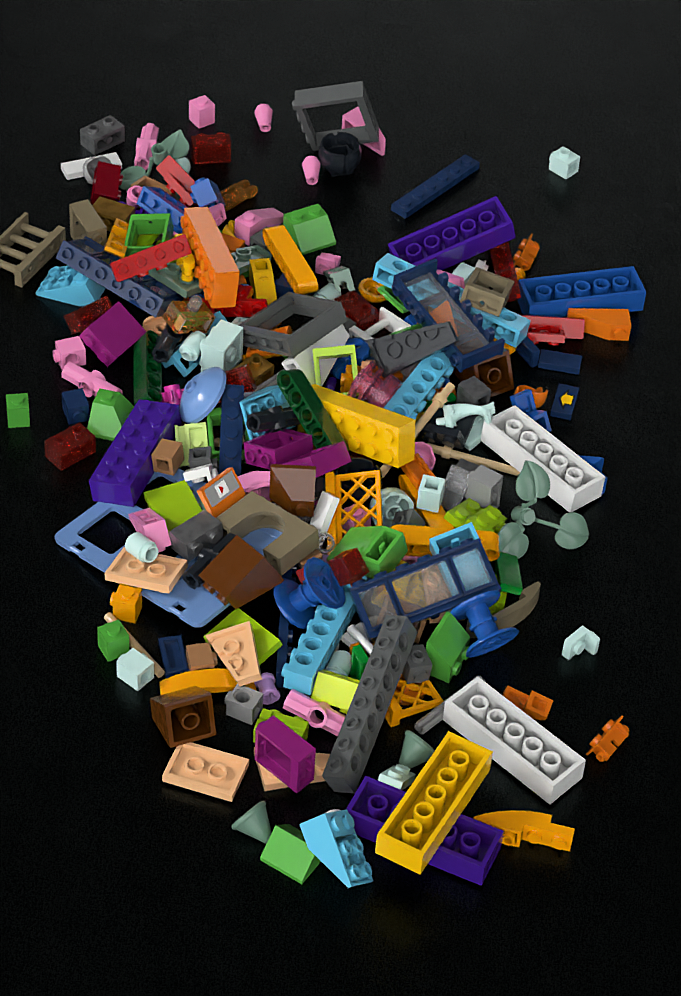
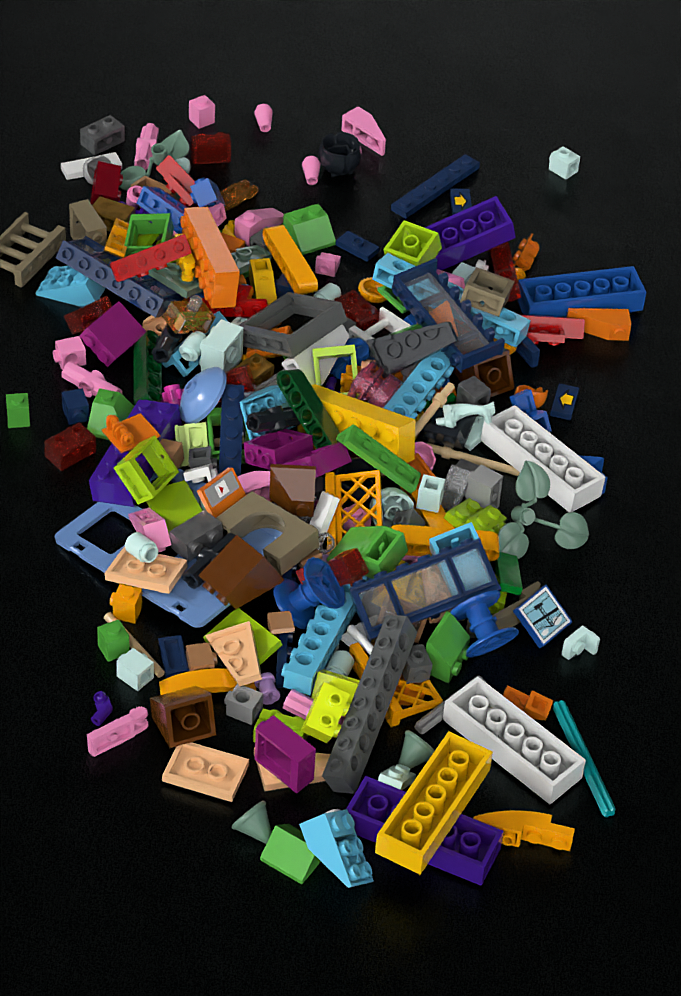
(103, 706): none -> dark purple arm
(117, 731): none -> bright pink hinge
(129, 432): none -> orange hinge
(135, 478): none -> lime window
(280, 622): none -> medium nougat slope
(326, 712): none -> neon yellow brick
(335, 95): dark grey window -> none
(341, 277): sand green hinge -> none
(357, 246): none -> dark blue plate
(358, 662): green tile -> none
(380, 457): none -> bright green fence
(414, 244): none -> lime slope
(460, 200): none -> dark blue tile
(542, 616): none -> tile
(560, 361): dark blue tile -> none
(590, 771): none -> teal axle
(602, 744): orange hinge -> none

